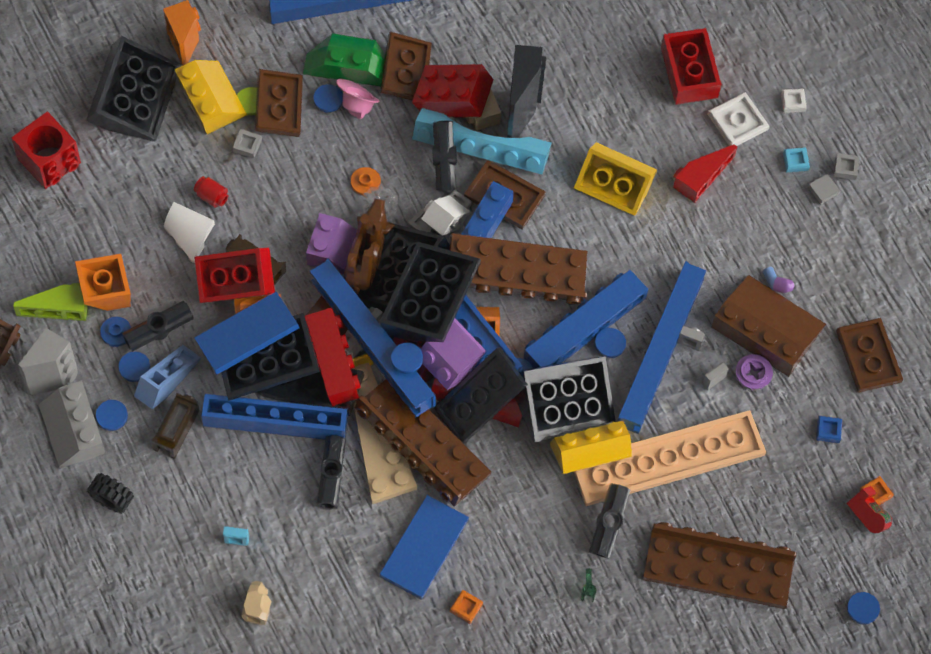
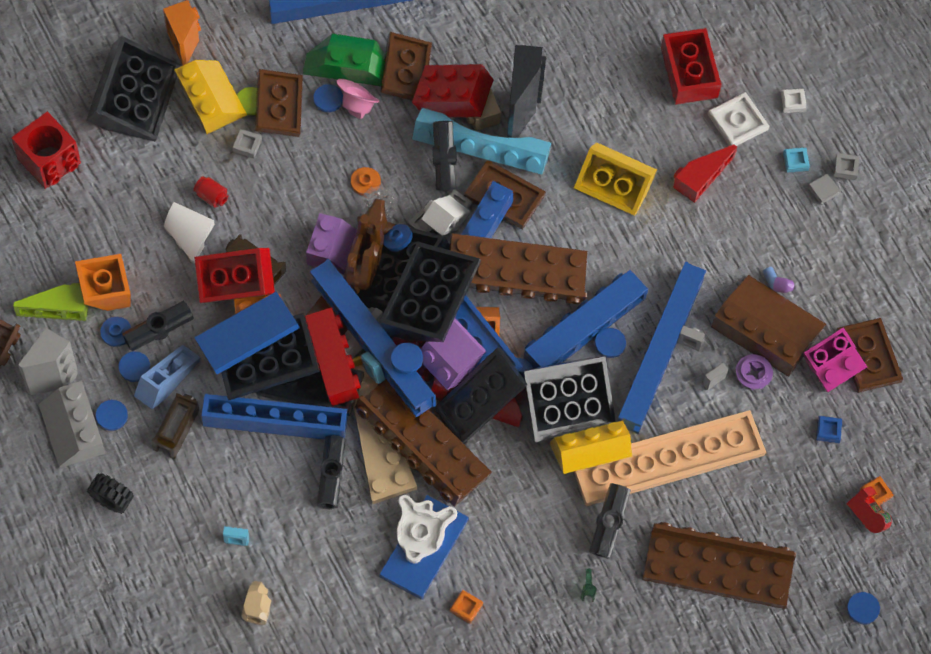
(372, 367): none -> medium azure tile
(398, 237): none -> blue piece
(420, 528): none -> white tile
(834, 360): none -> dark pink brick

